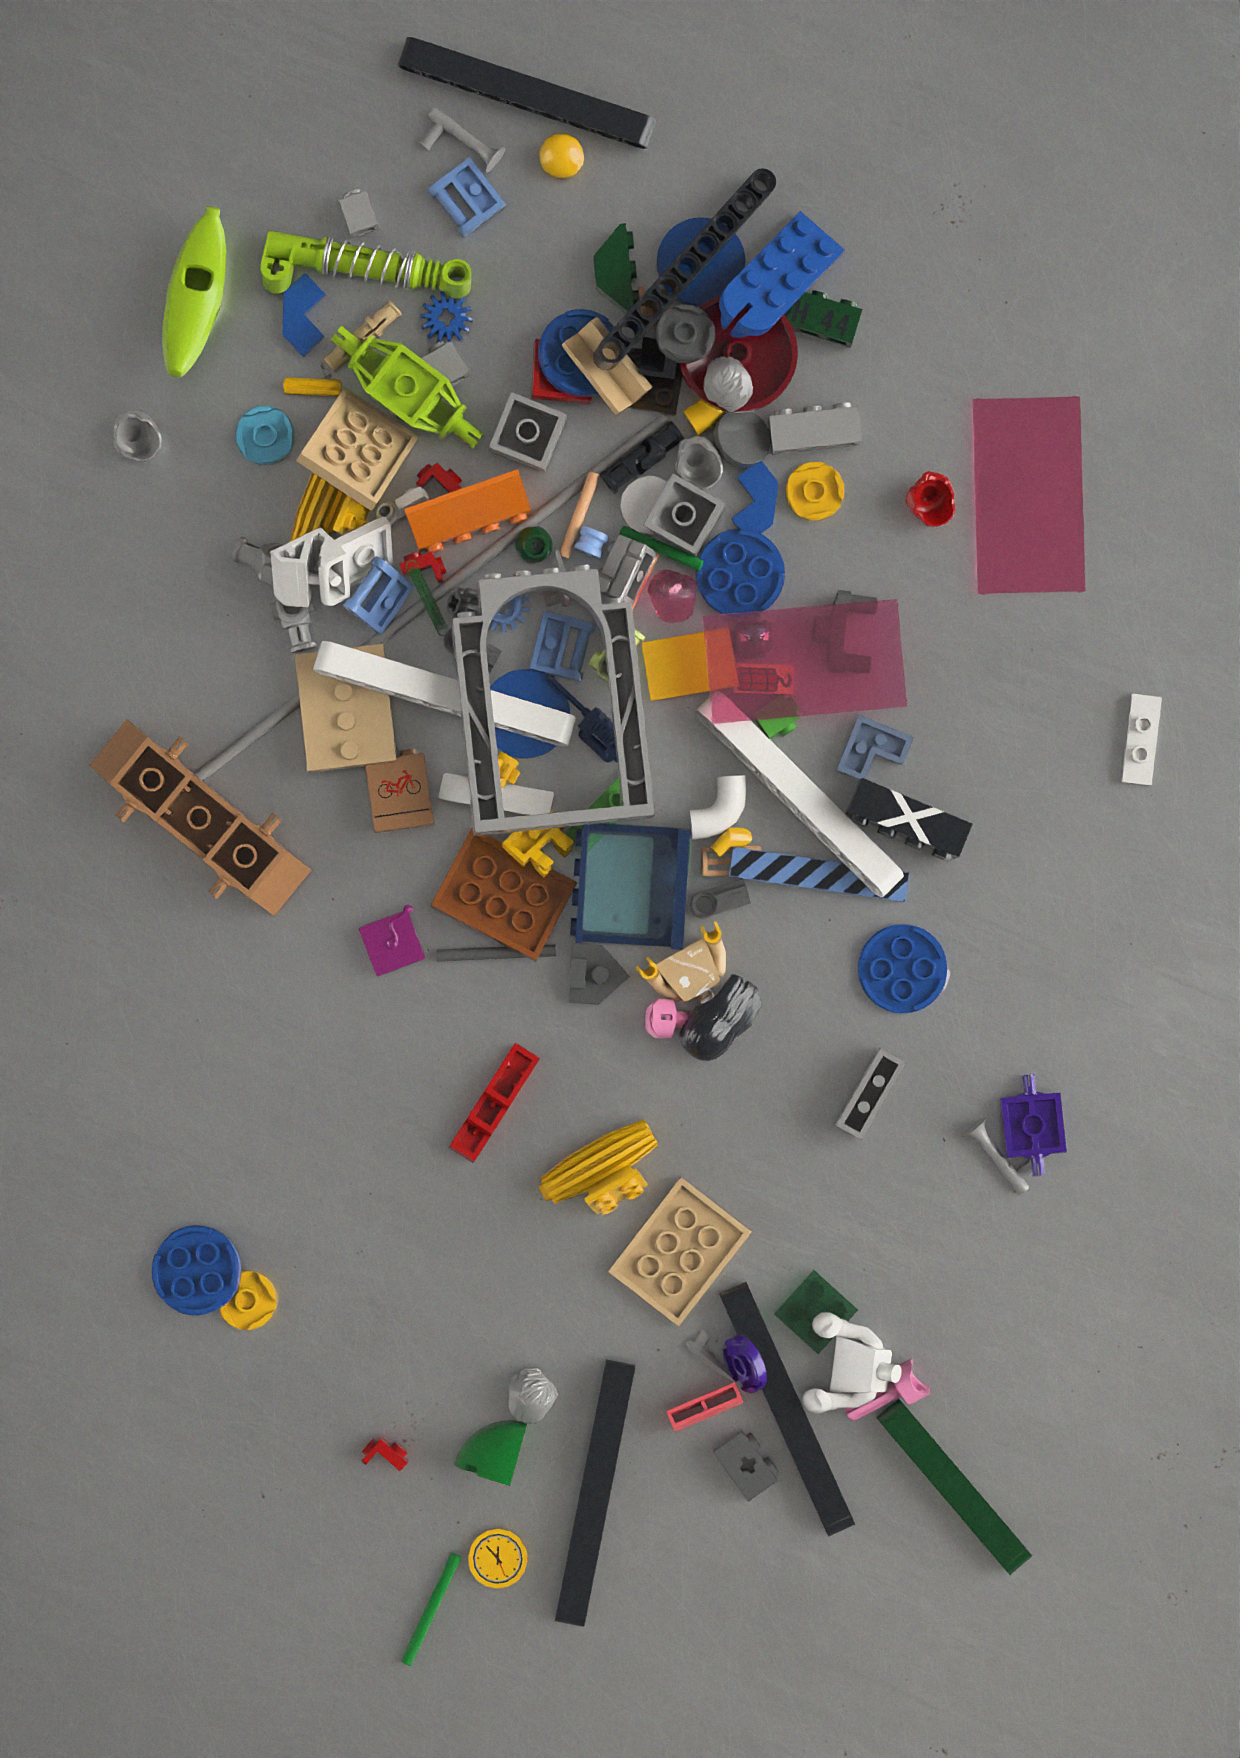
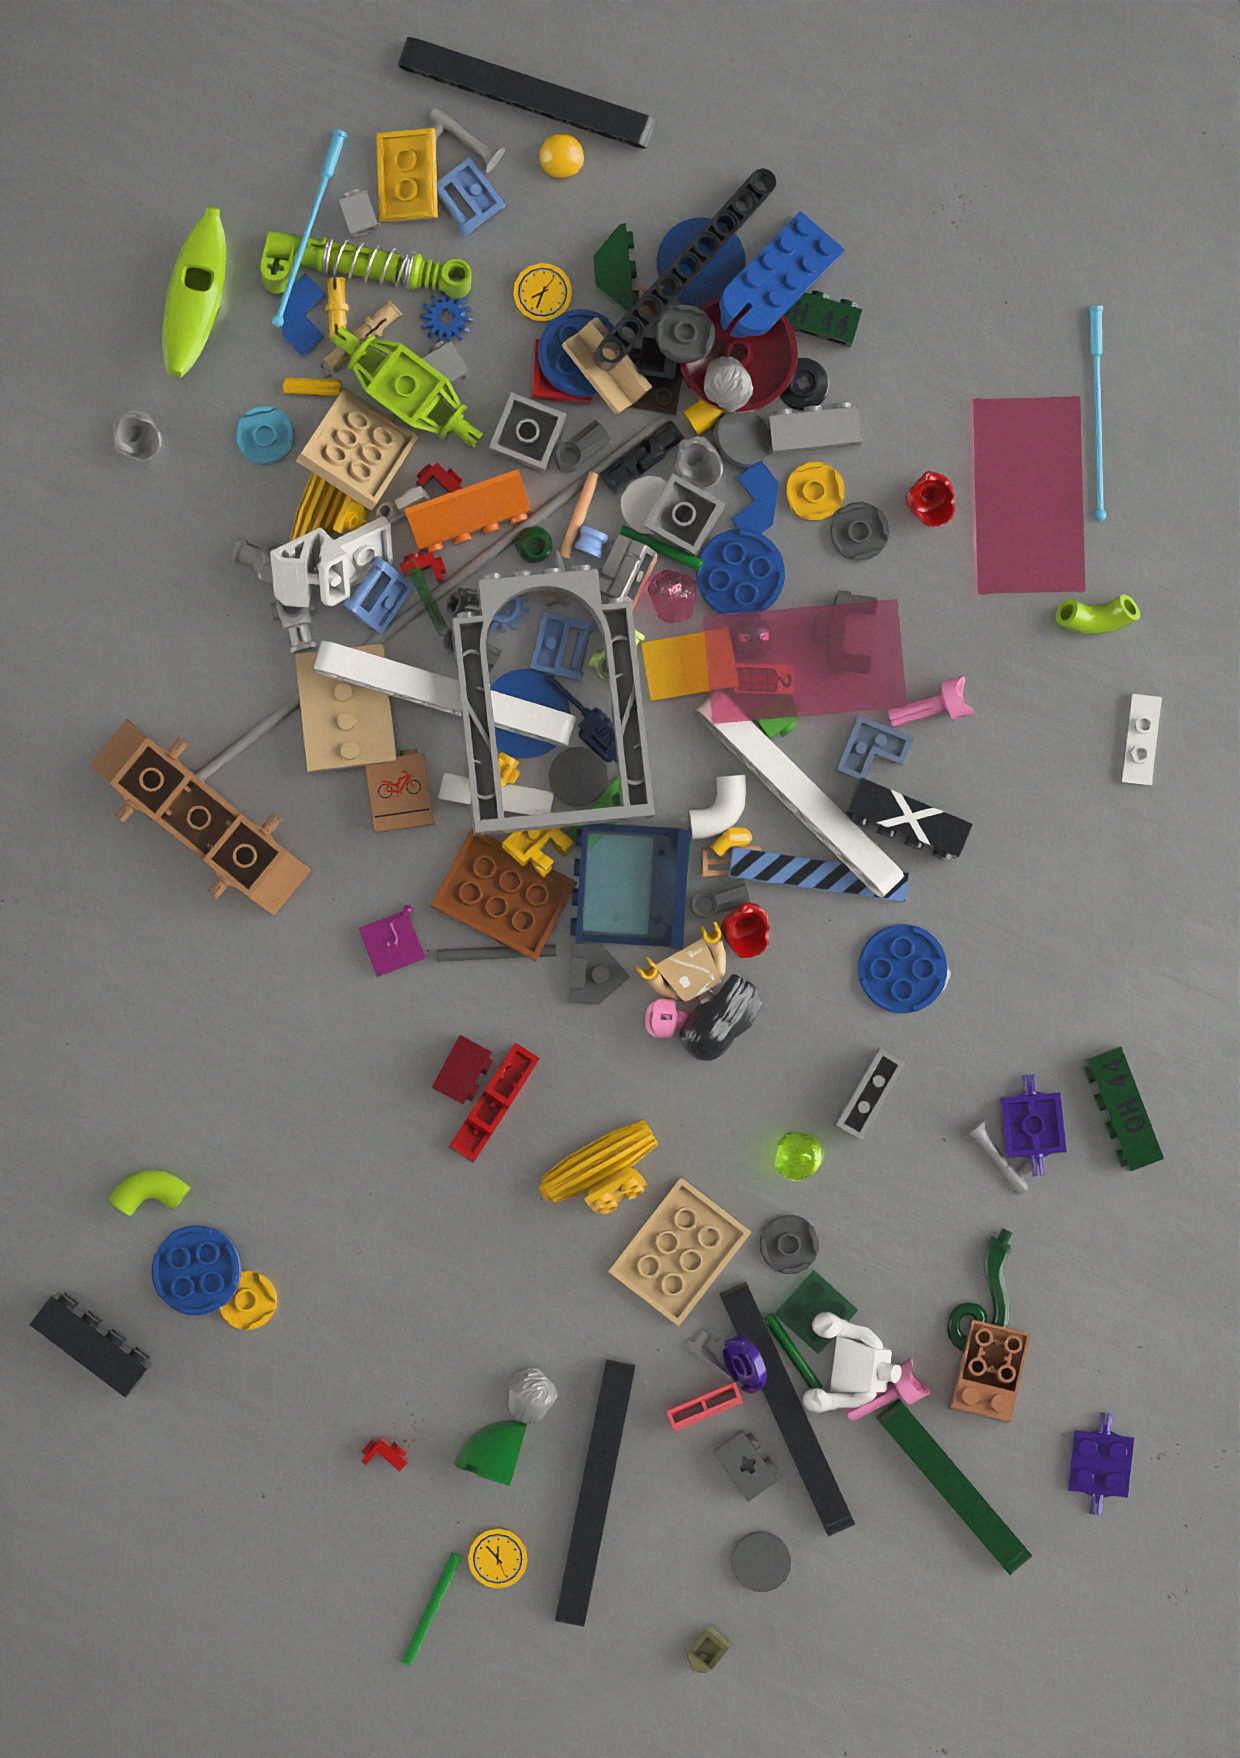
(91, 1343): none -> black brick
(148, 1185): none -> lime cylinder
(326, 172): none -> medium azure piece
(336, 305): none -> yellow pin
(407, 175): none -> yellow tile
(462, 1070): none -> dark red brick
(542, 292): none -> yellow tile
(578, 776): none -> dark grey tile
(583, 444): none -> dark grey piece
(707, 1651): none -> olive plate
(746, 930): none -> red hair
(761, 1561): none -> dark grey tile
(789, 1244): none -> dark grey tile
(792, 1351): none -> green bar
(799, 1155): none -> clear neon green hair
(811, 395): none -> black piece
(859, 531): none -> dark grey tile
(949, 700): none -> bright pink piece
(990, 1371): none -> nougat slope
(994, 1261): none -> dark green plant
(1096, 352): none -> medium azure piece
(1097, 618): none -> lime cylinder
(1101, 1463): none -> dark purple plate
(1124, 1109): none -> dark green brick

